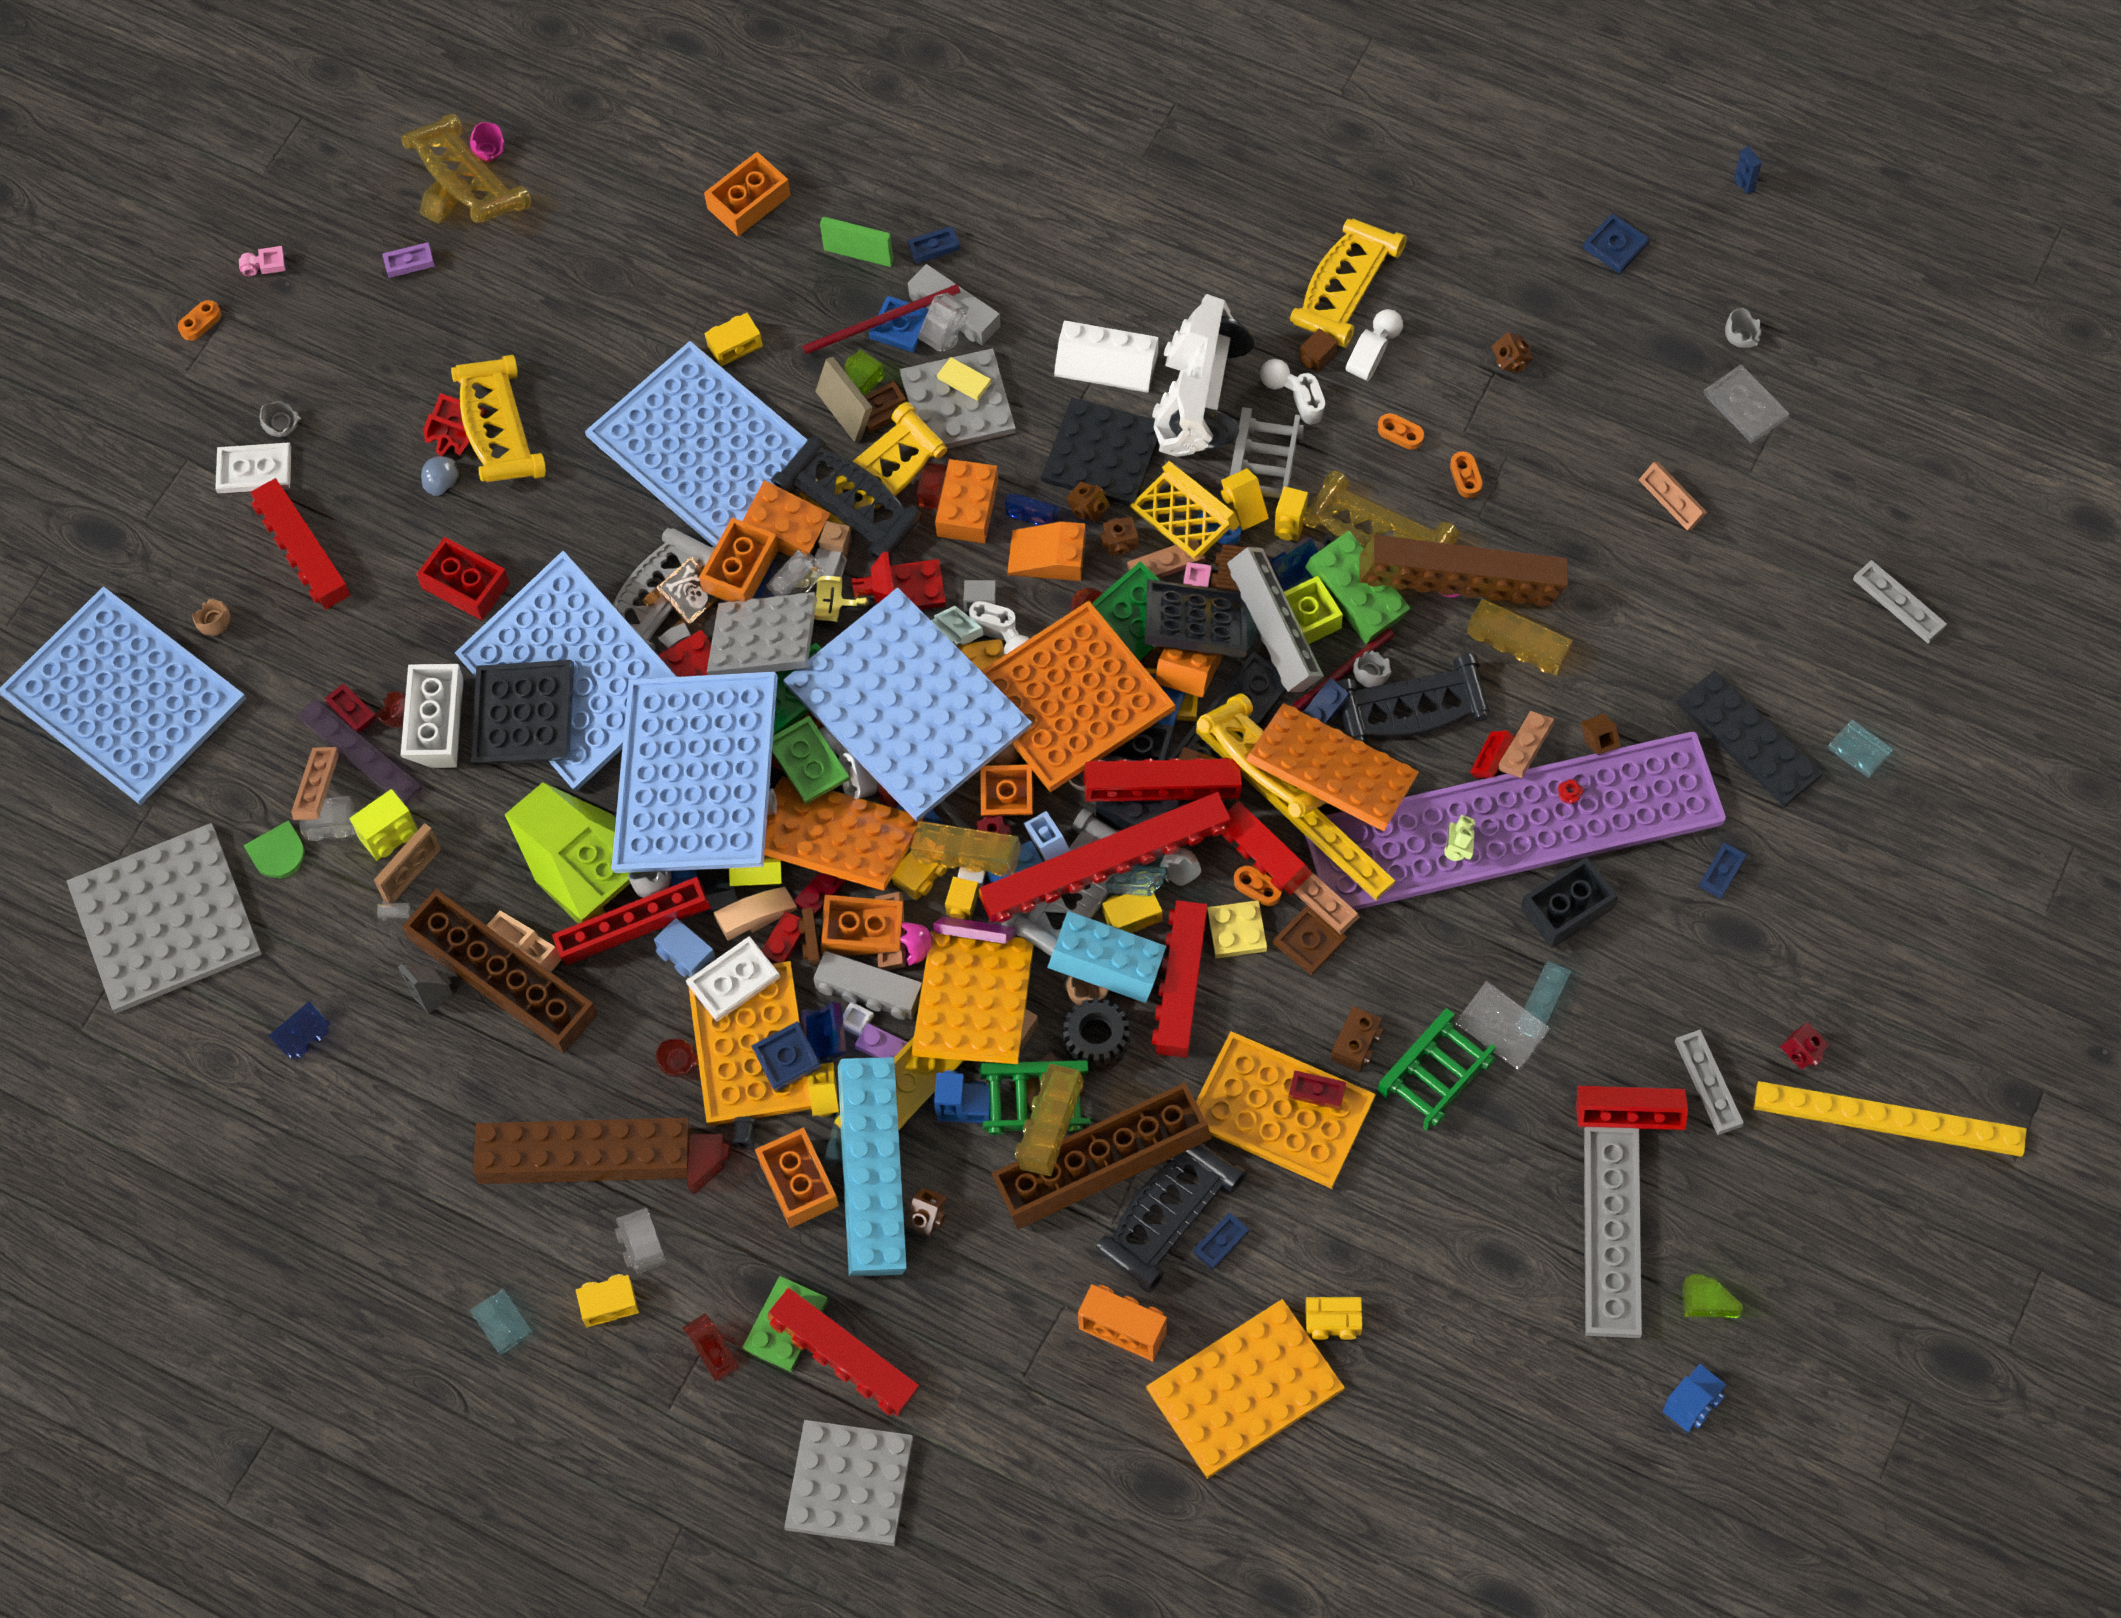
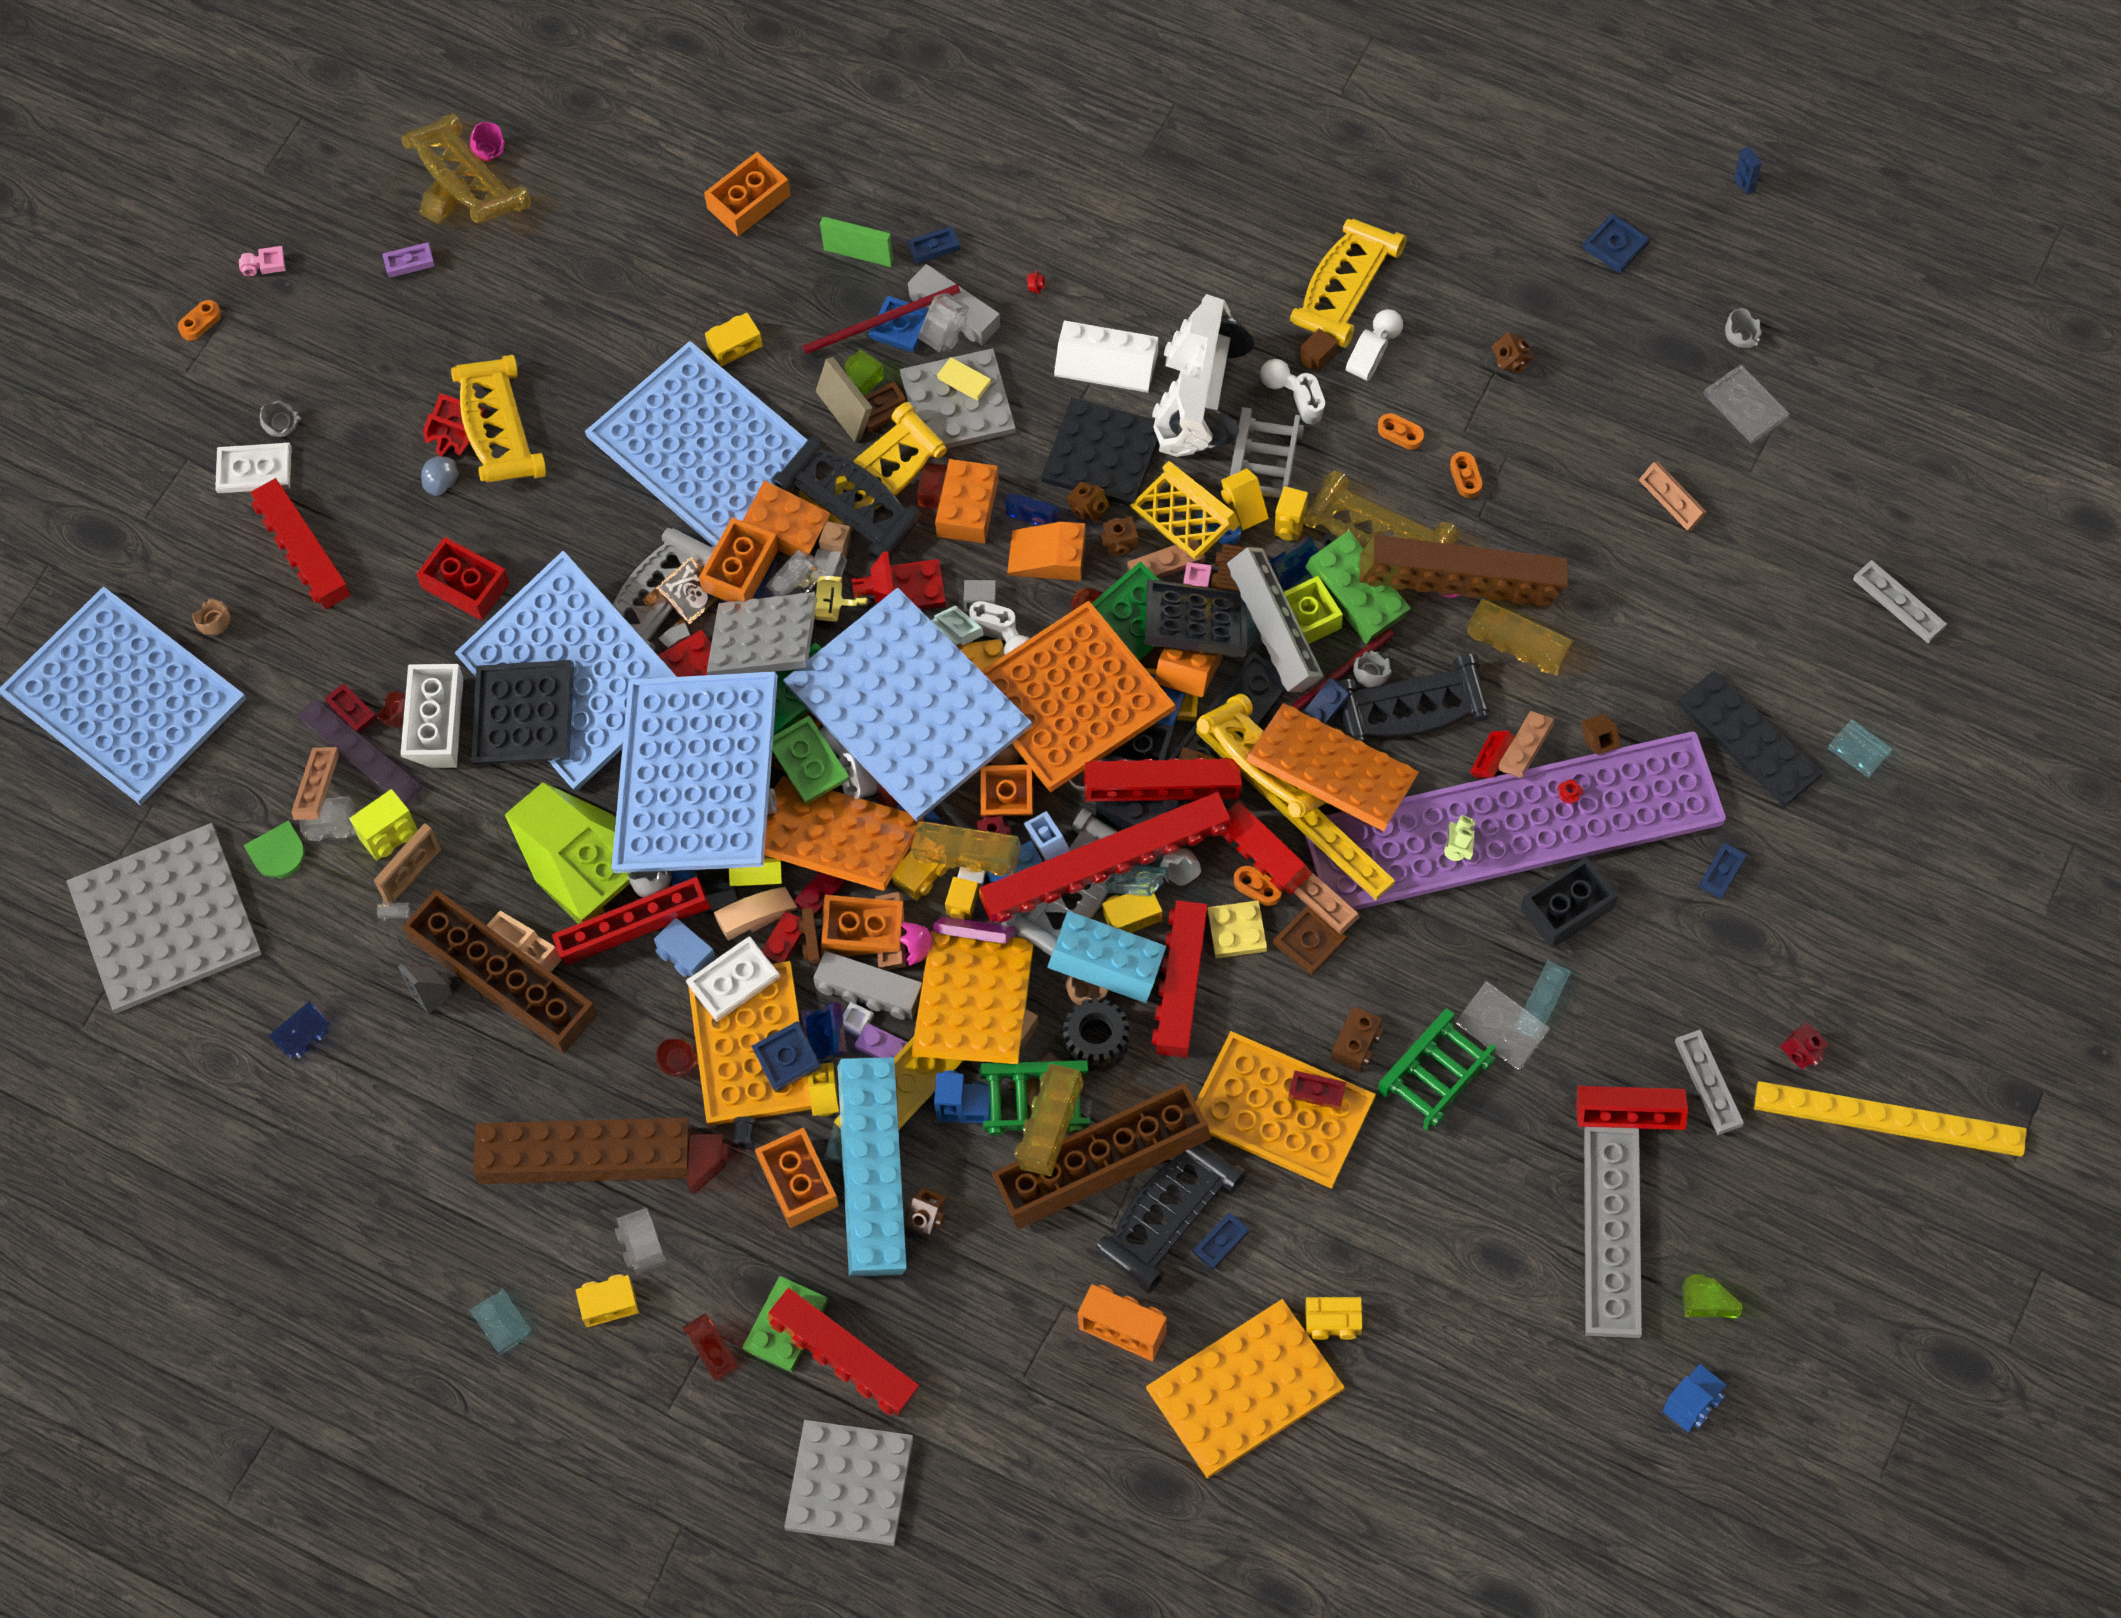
(1035, 282): none -> red plate

